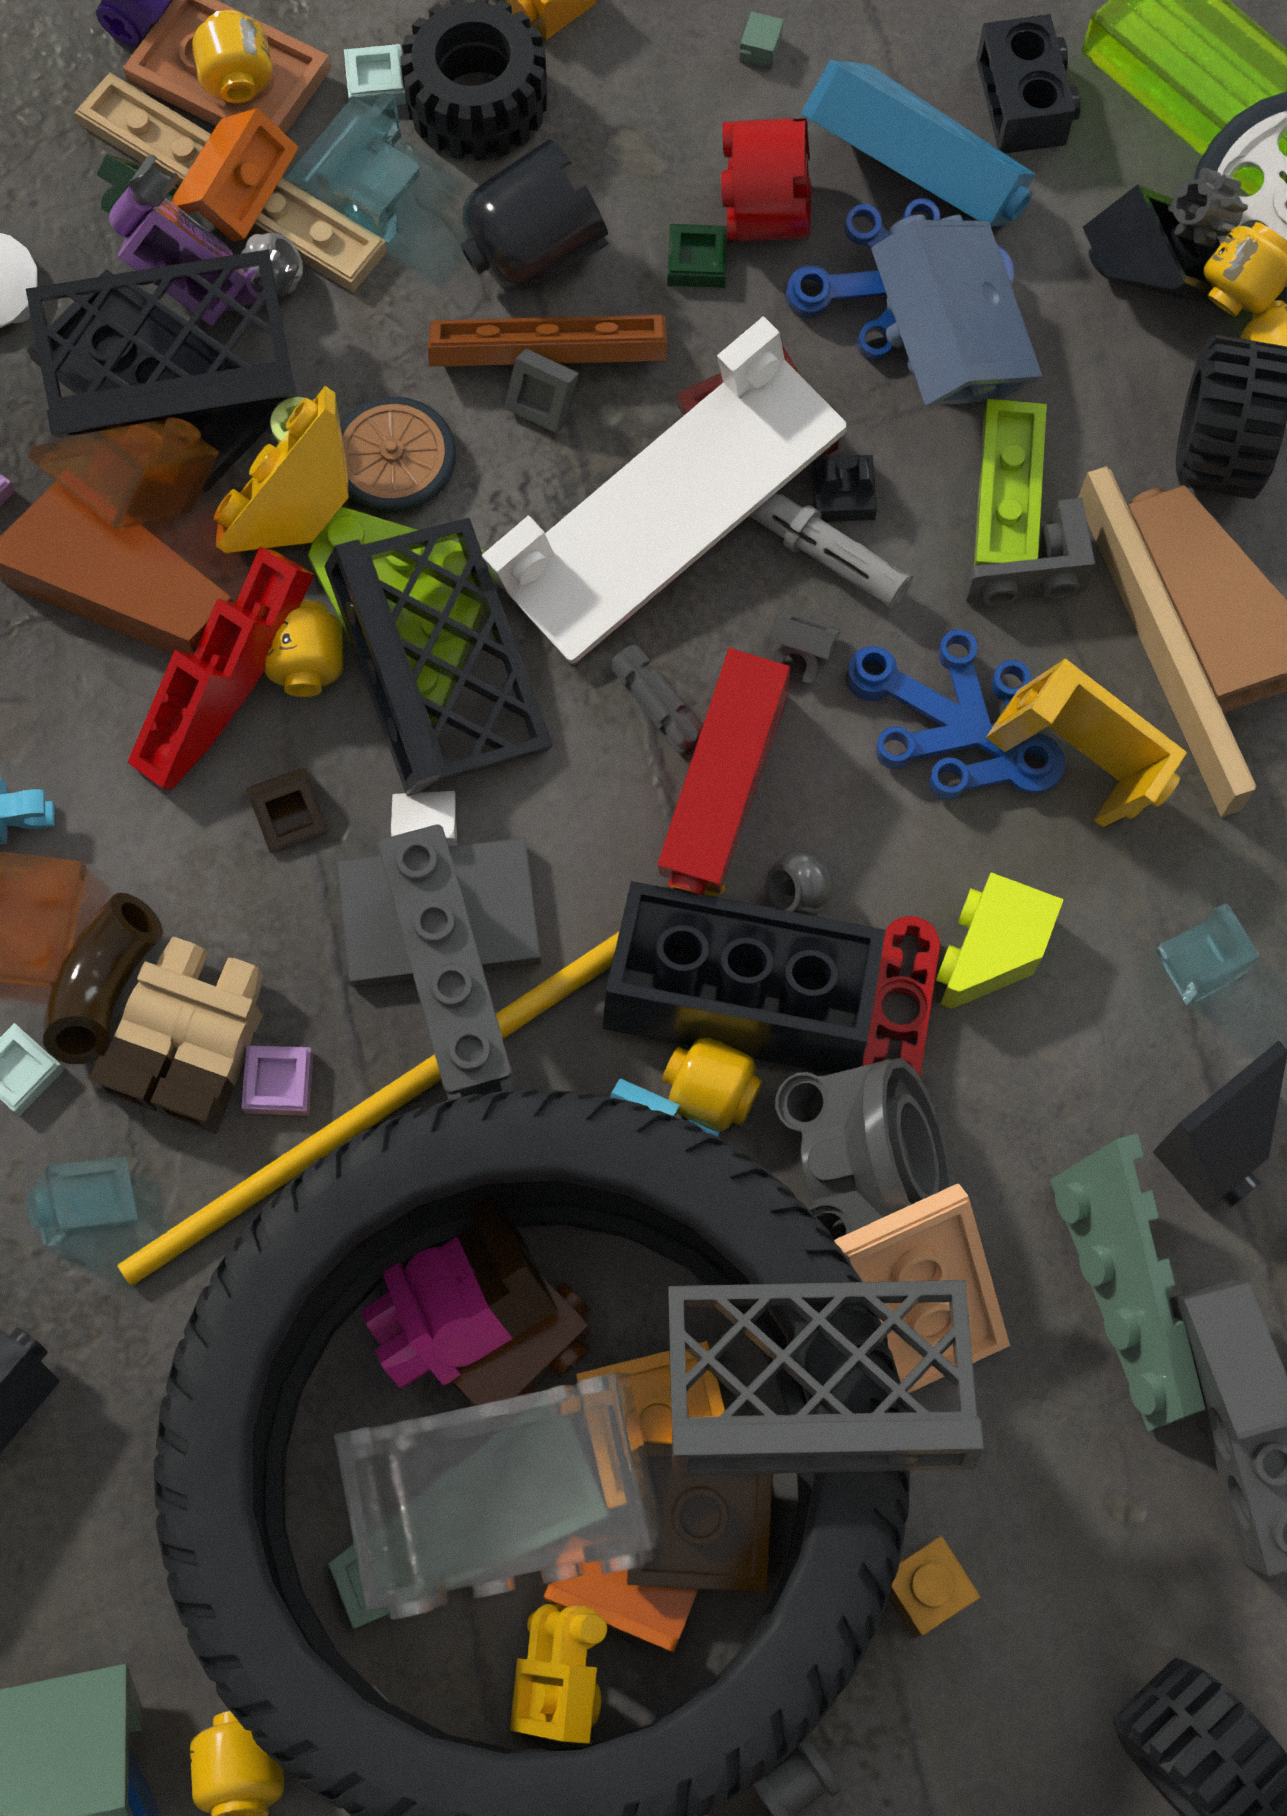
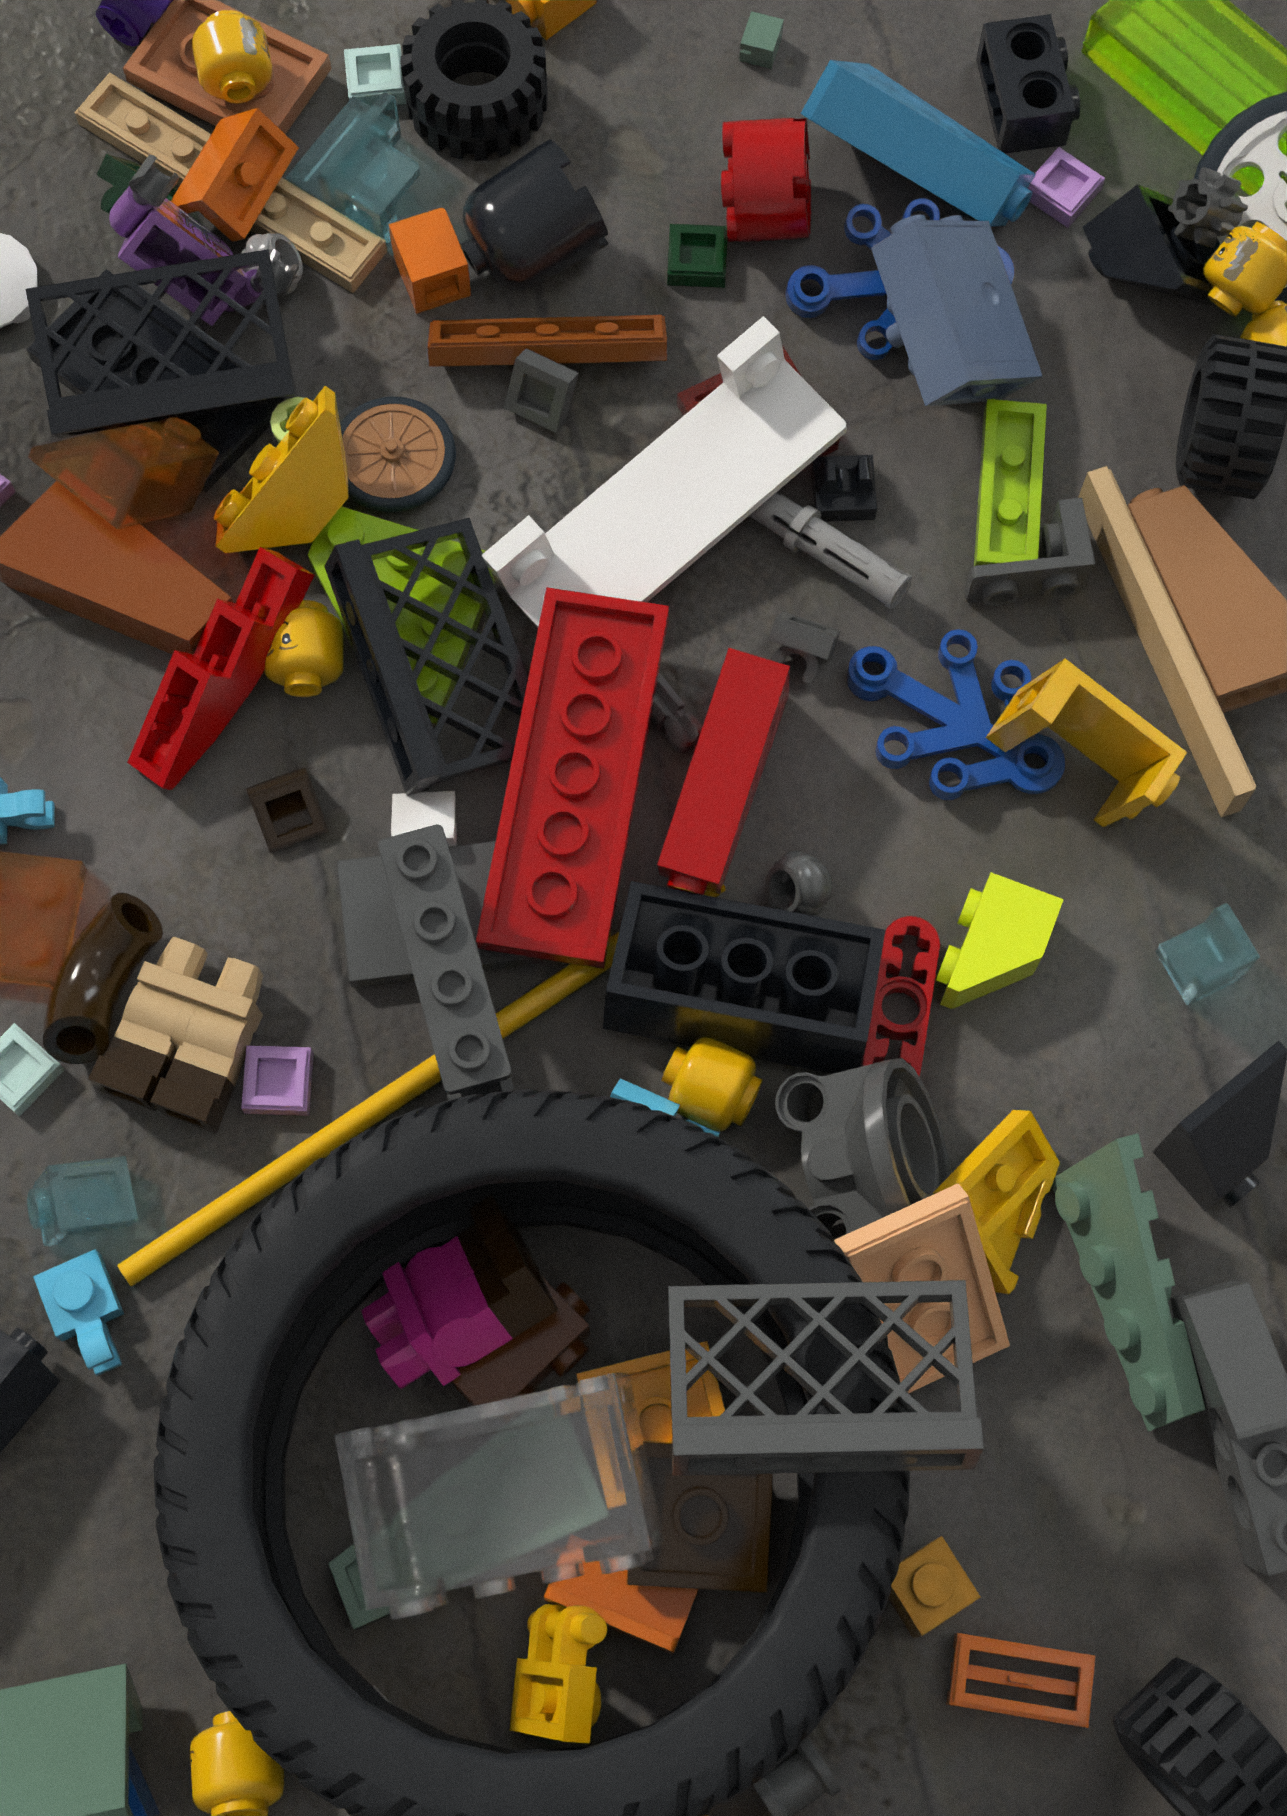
(80, 1303): none -> medium azure plate
(430, 260): none -> orange panel
(573, 778): none -> red plate
(961, 1671): none -> orange tile
(1006, 1189): none -> yellow wing
(1064, 187): none -> lavender tile

